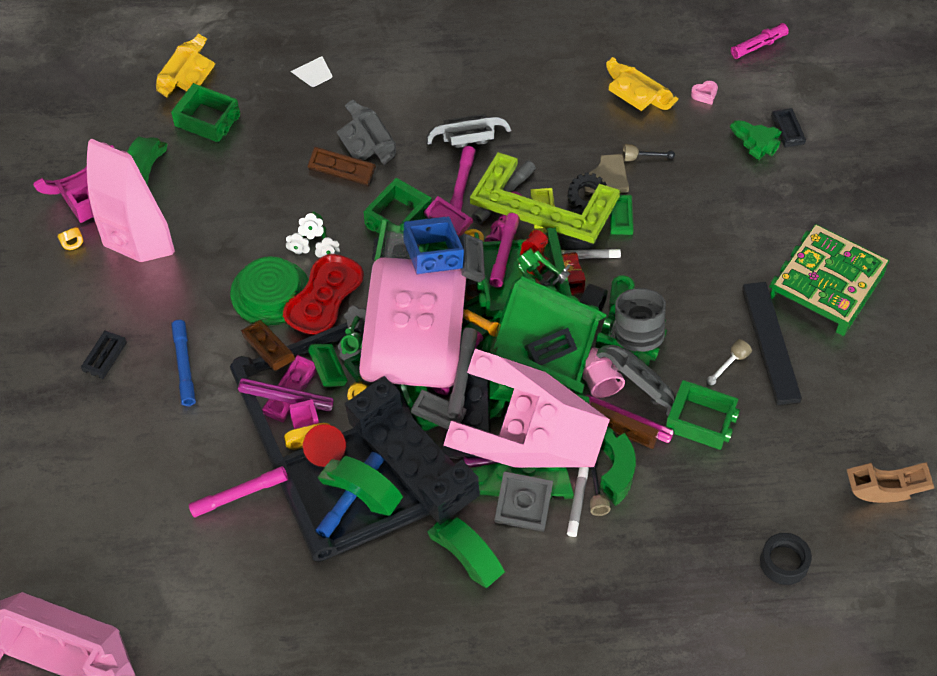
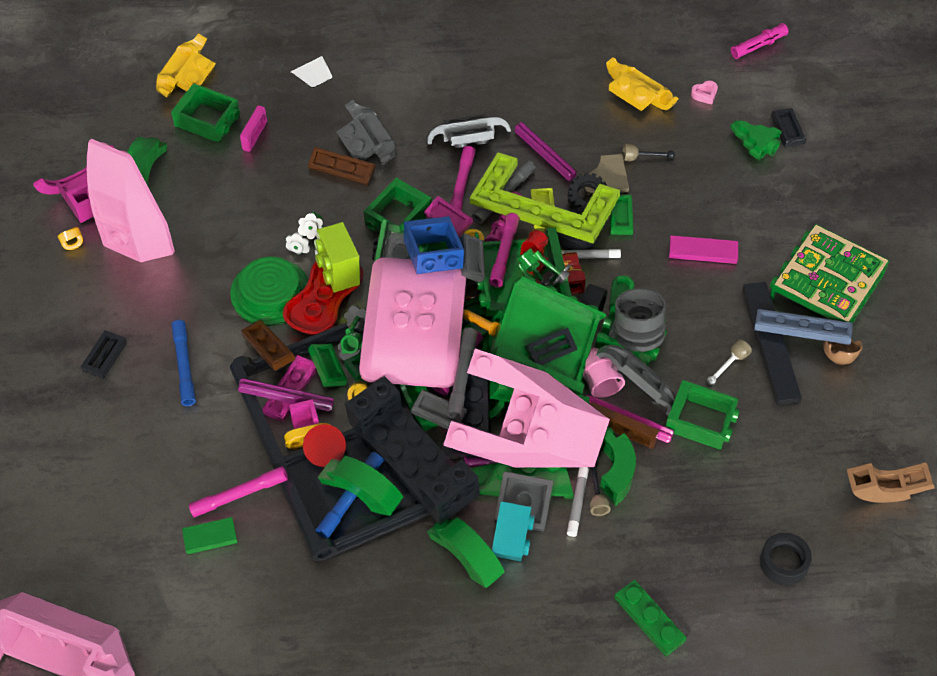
(209, 535): none -> green tile
(253, 128): none -> dark pink tile
(337, 257): none -> lime brick
(511, 531): none -> teal brick
(545, 151): none -> magenta axle
(650, 618): none -> green plate
(703, 249): none -> dark pink tile
(804, 326): none -> sand blue tile
(842, 353): none -> medium nougat hair

